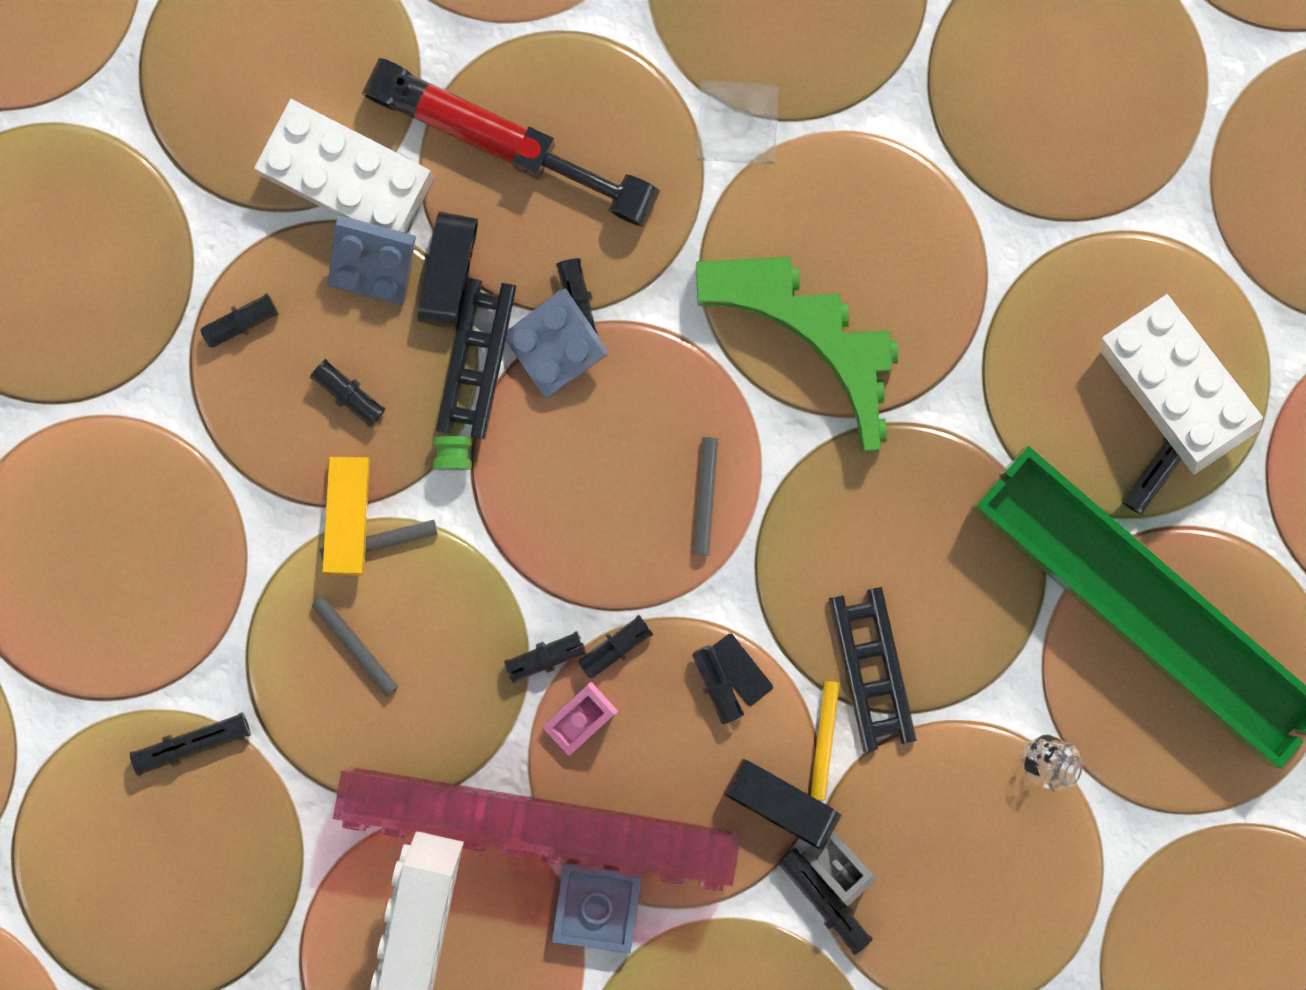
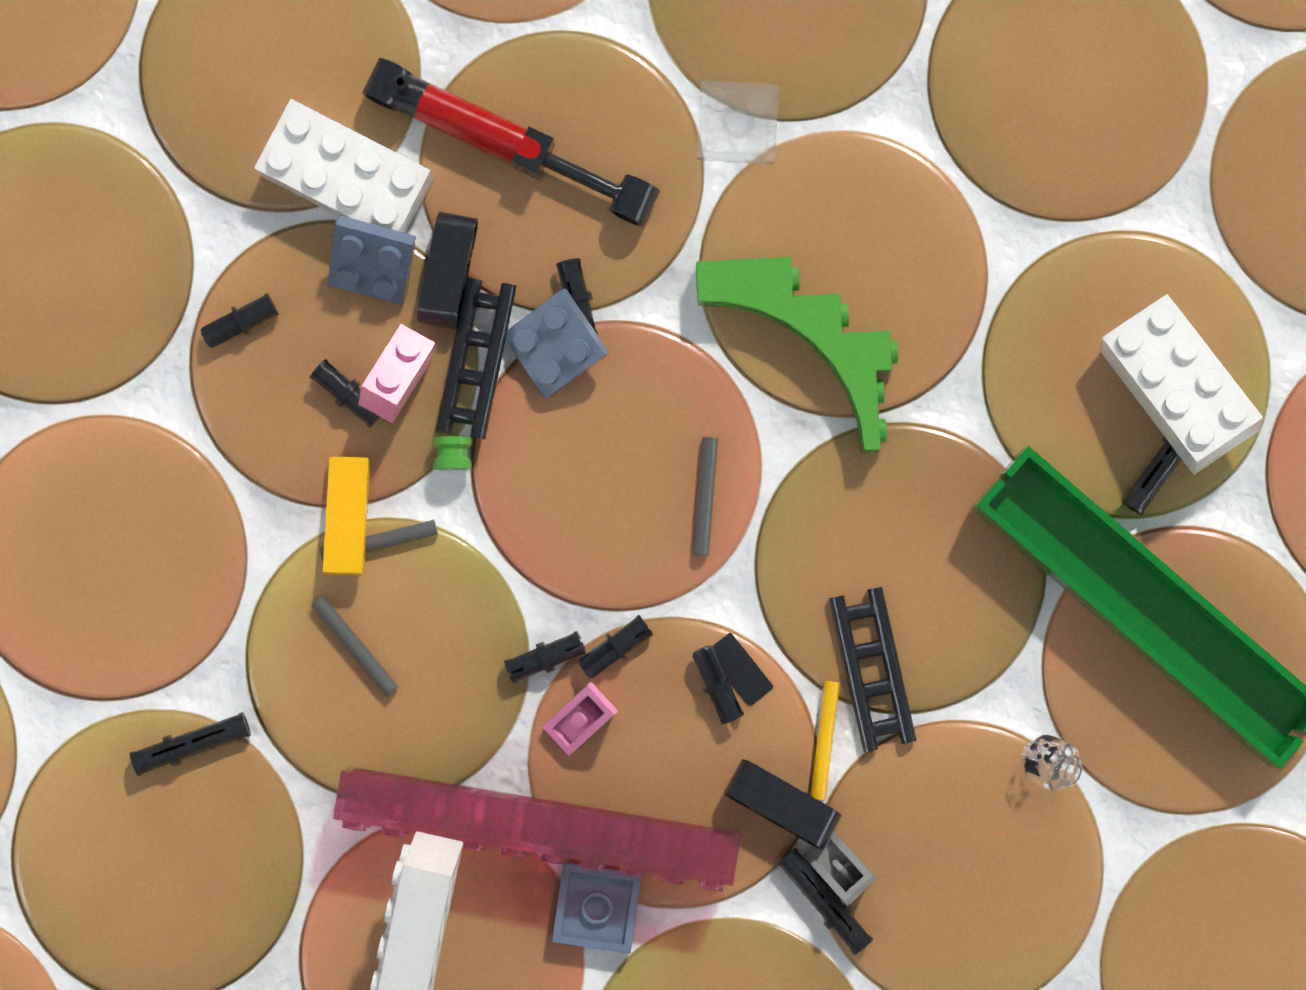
(396, 373): none -> brick

